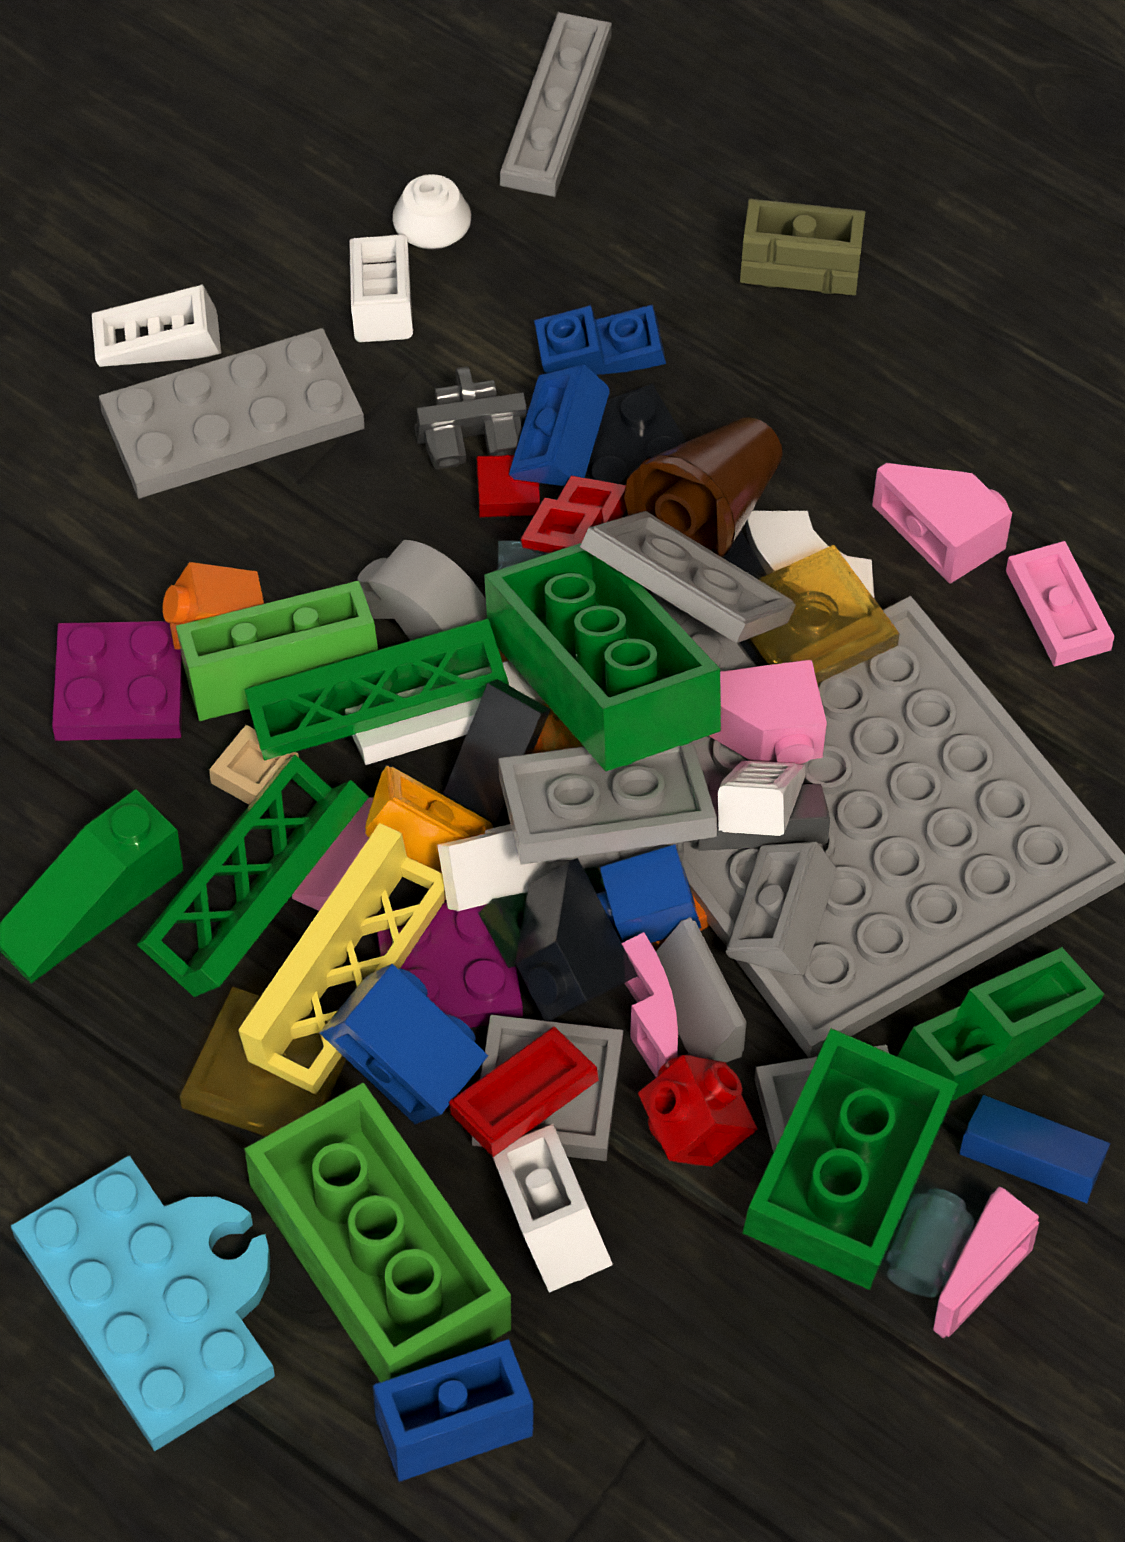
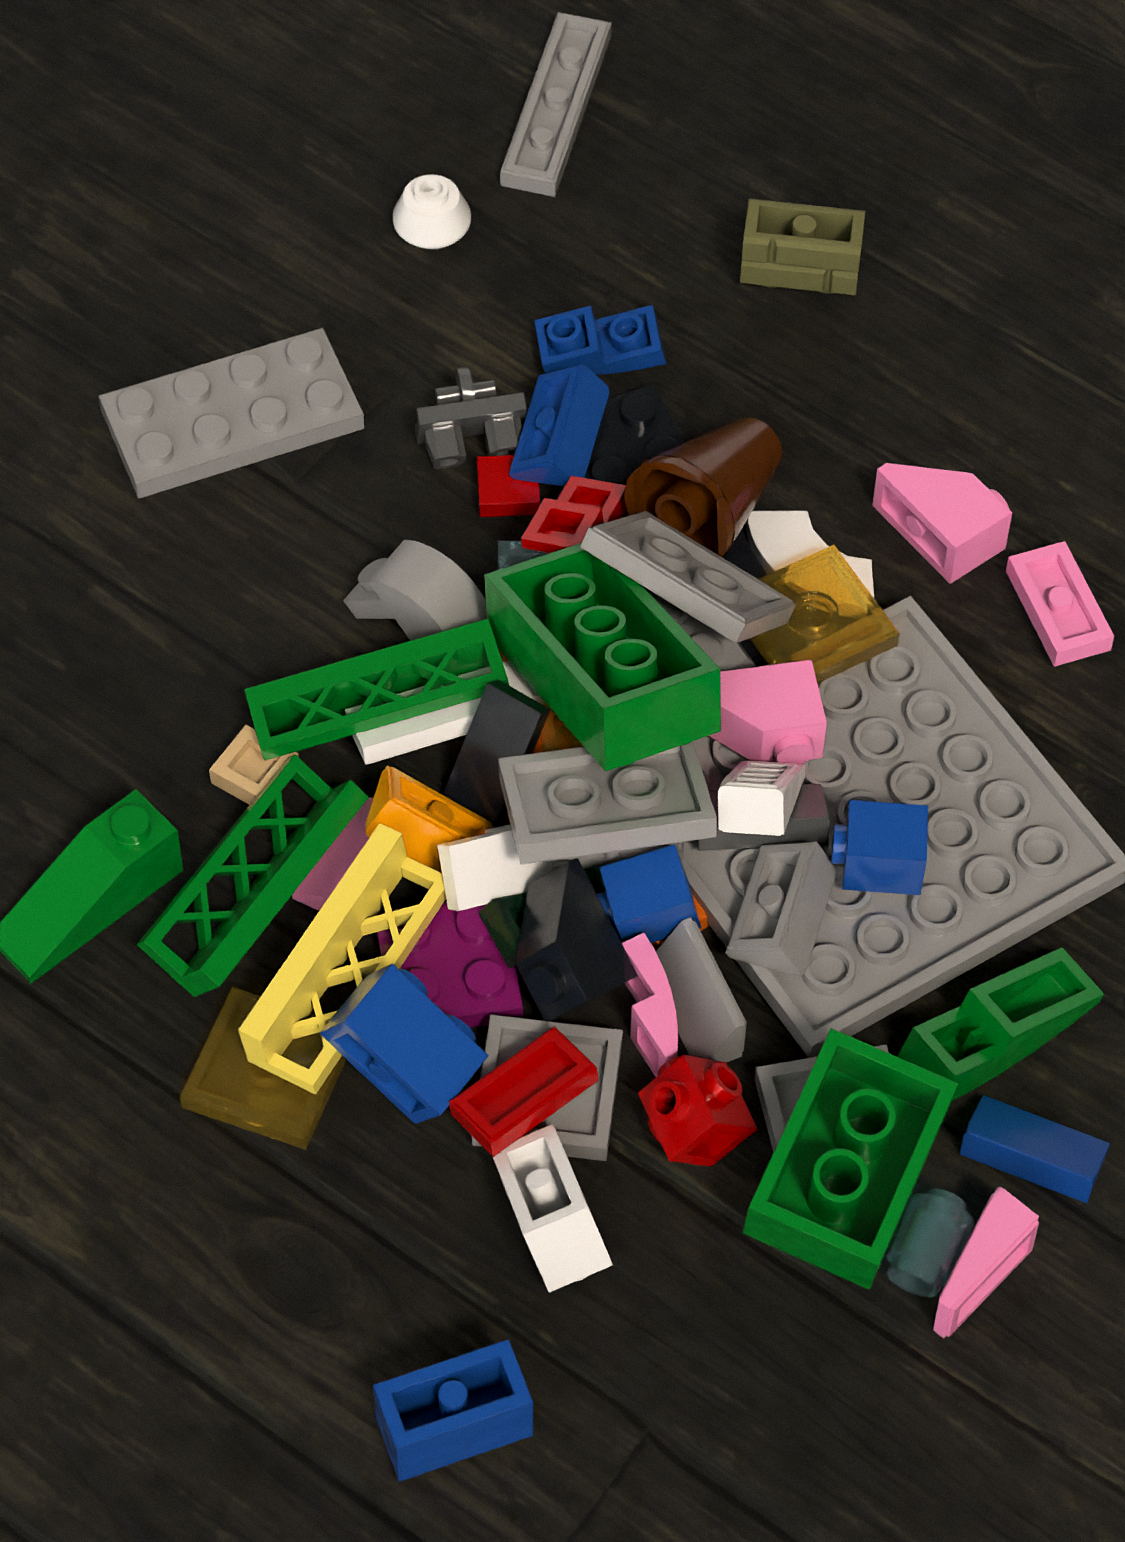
(117, 682): magenta plate -> none
(154, 1295): medium azure plate -> none
(178, 343): white slope -> none
(209, 592): orange brick -> none
(271, 643): bright green brick -> none
(378, 1237): bright green brick -> none
(380, 291): white slope -> none
(882, 847): none -> blue brick

